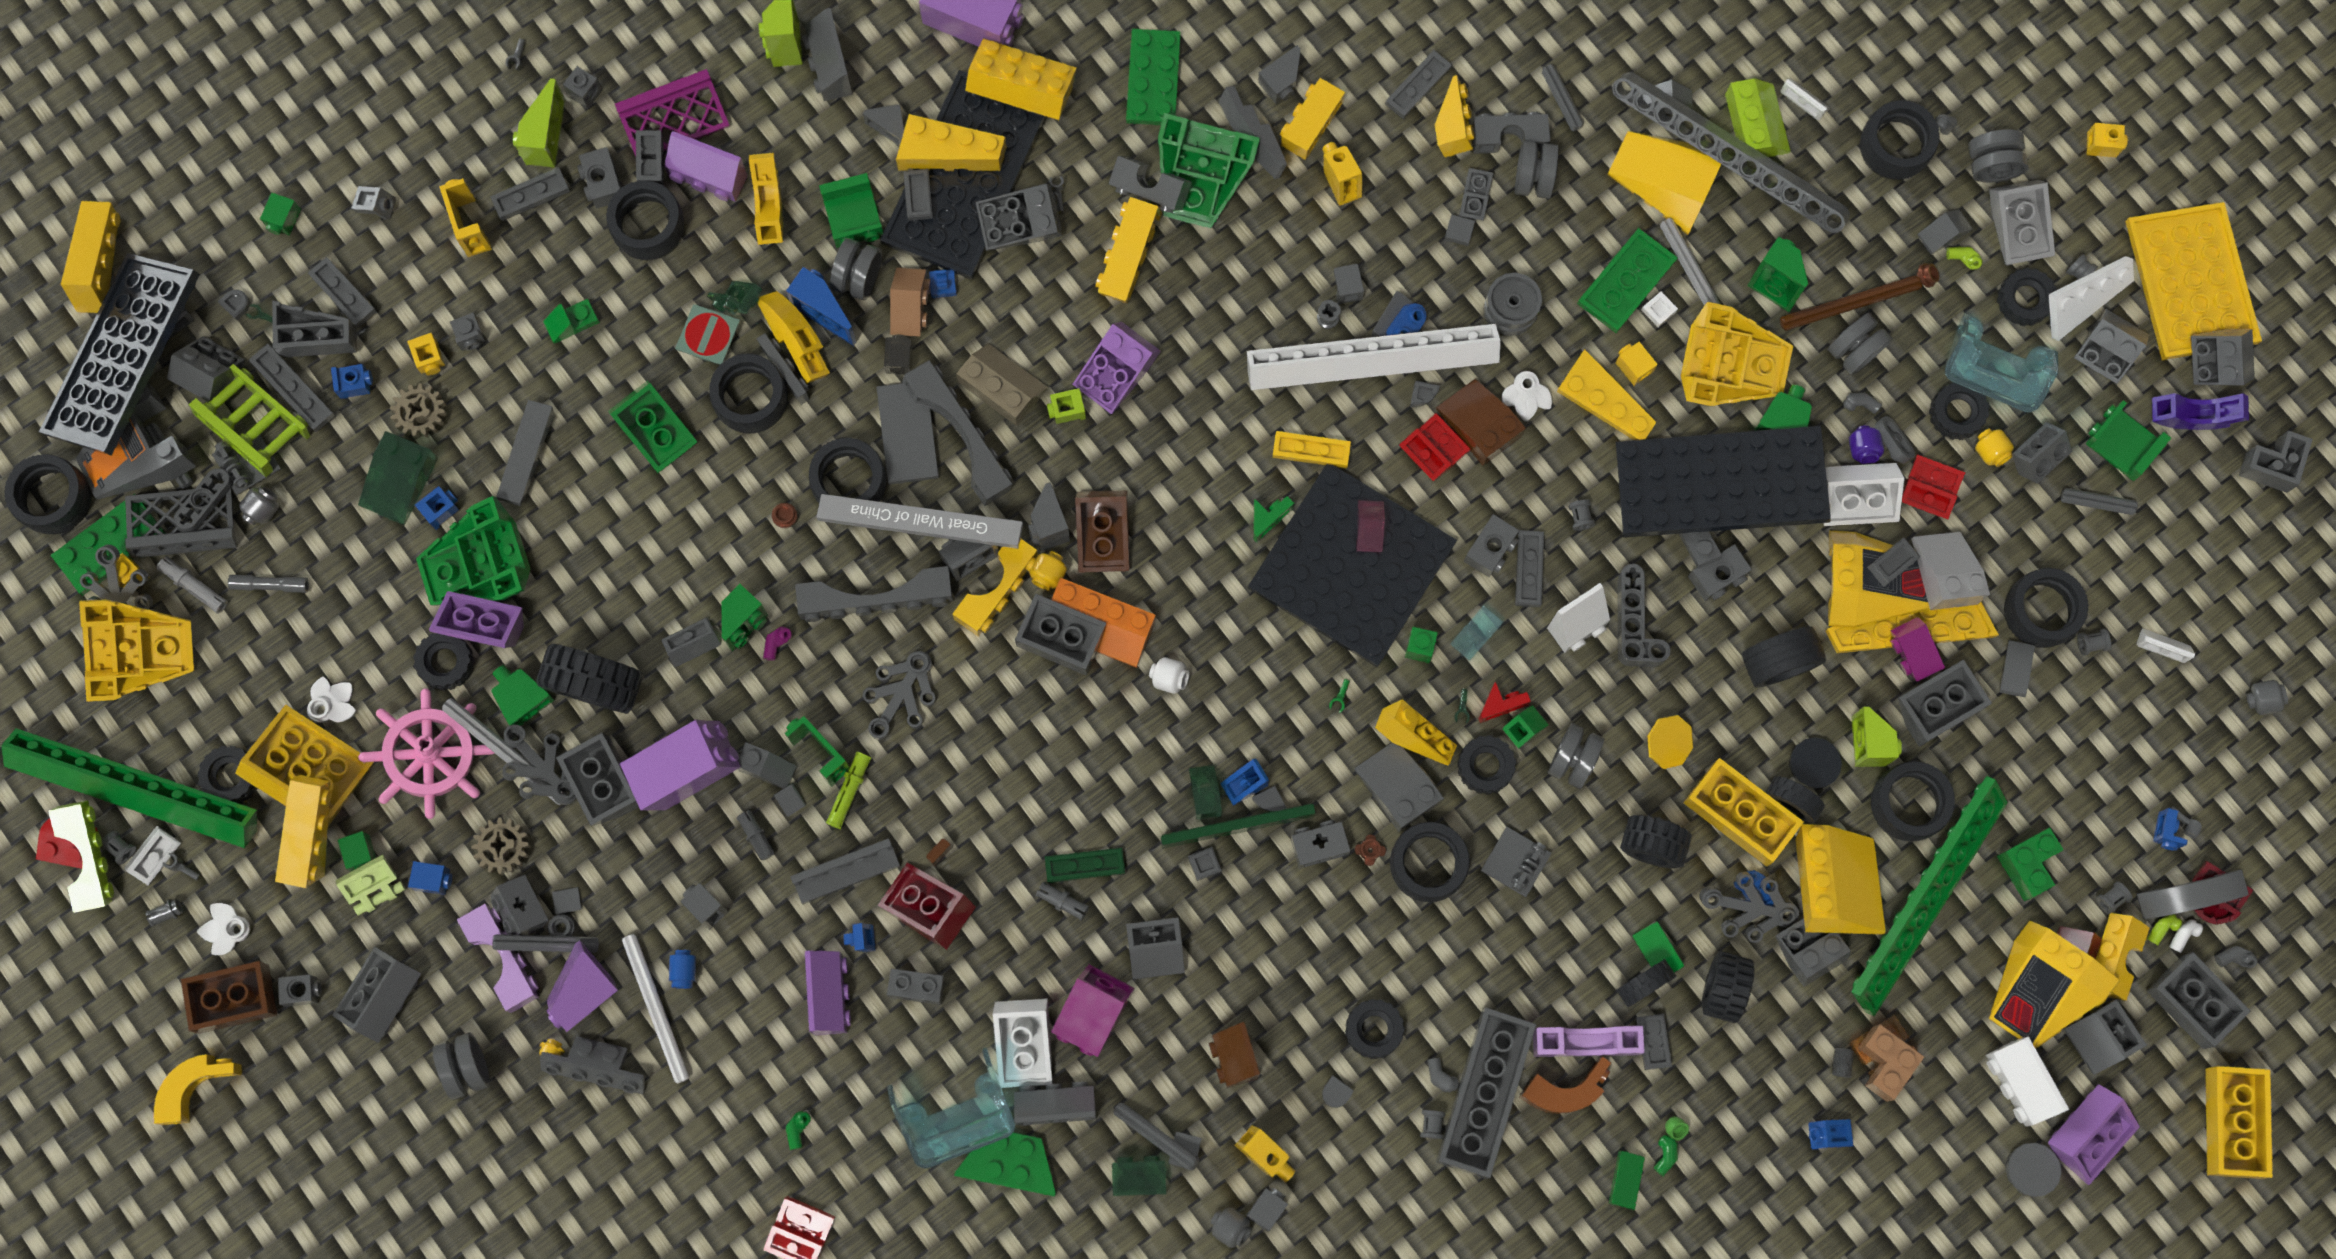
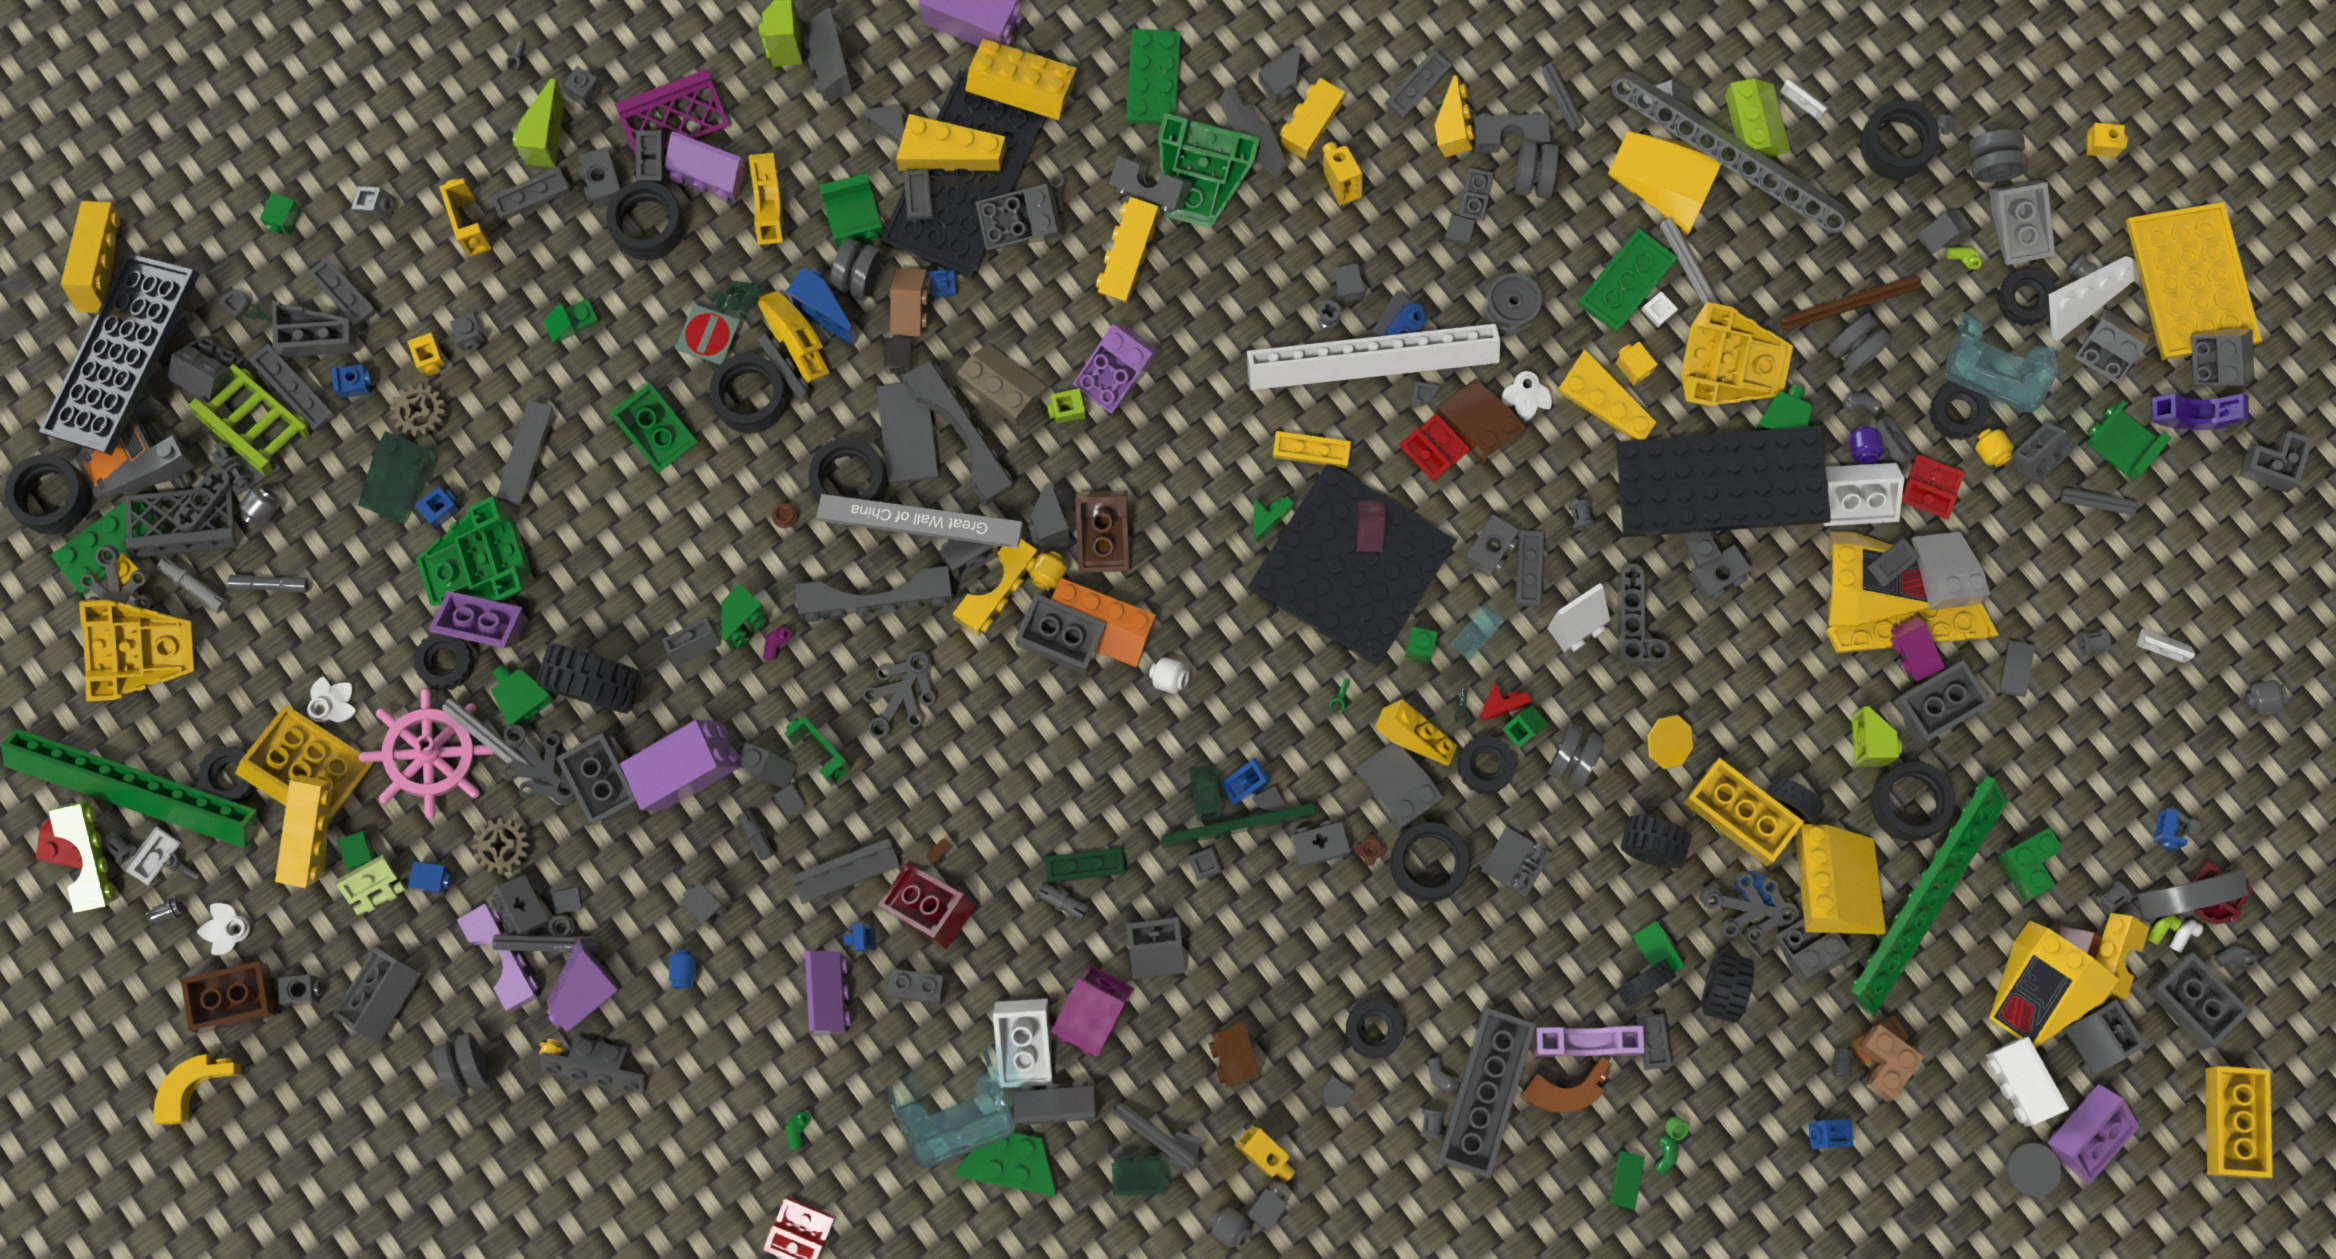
(655, 1008): white axle -> none
(848, 790): lime pin -> none
(1781, 274): green slope -> none
(1783, 656): black tyre -> none
(1815, 763): black tile -> none
(1928, 274): copper plate -> none
(2067, 587): black tyre -> none

